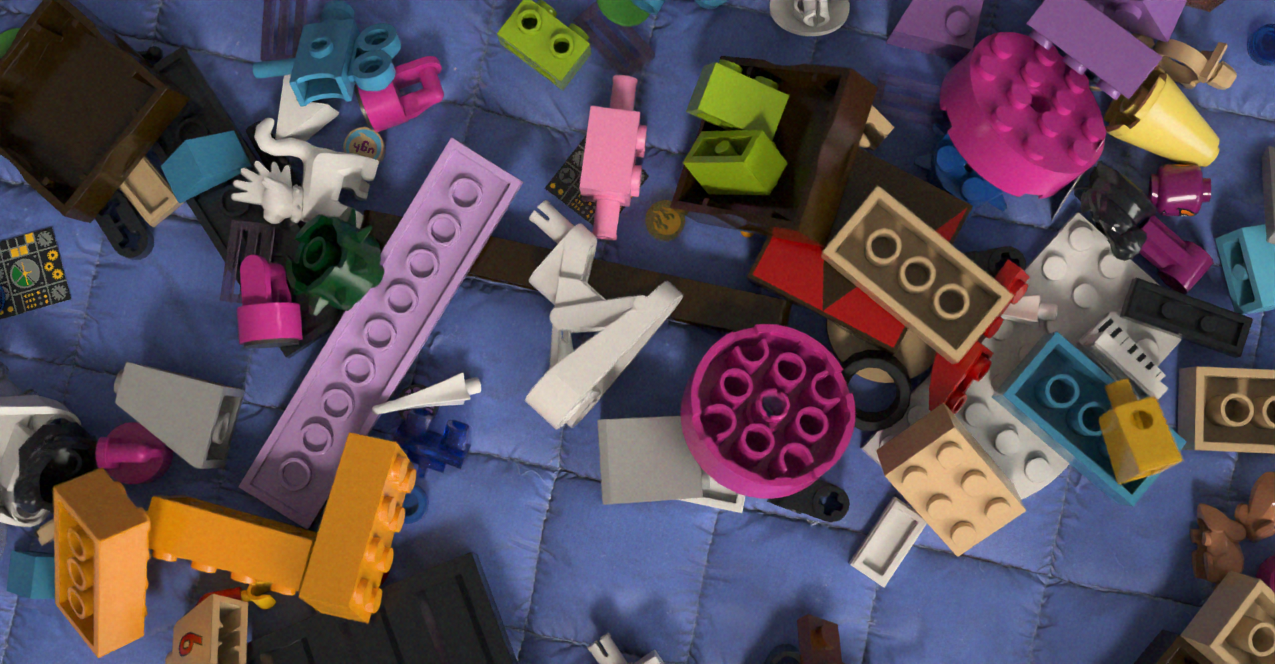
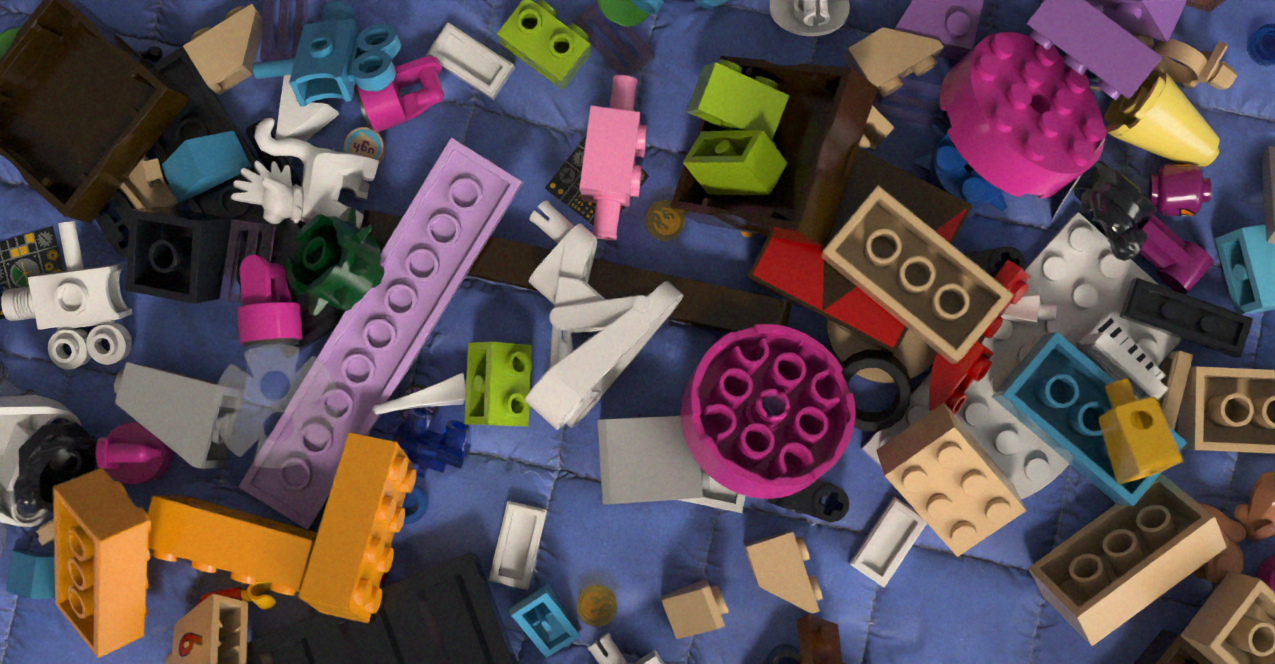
(72, 301): none -> white piece
(153, 173): none -> tan piece
(176, 254): none -> black brick
(227, 50): none -> tan slope
(243, 393): none -> clear piece
(471, 61): none -> white tile
(498, 384): none -> lime brick
(518, 545): none -> white tile
(544, 620): none -> dark azure slope
(596, 605): none -> clear yellow tile
(695, 609): none -> tan slope
(781, 571): none -> tan slope
(892, 55): none -> tan slope
(1127, 559): none -> tan brick
(1176, 368): none -> tan tile

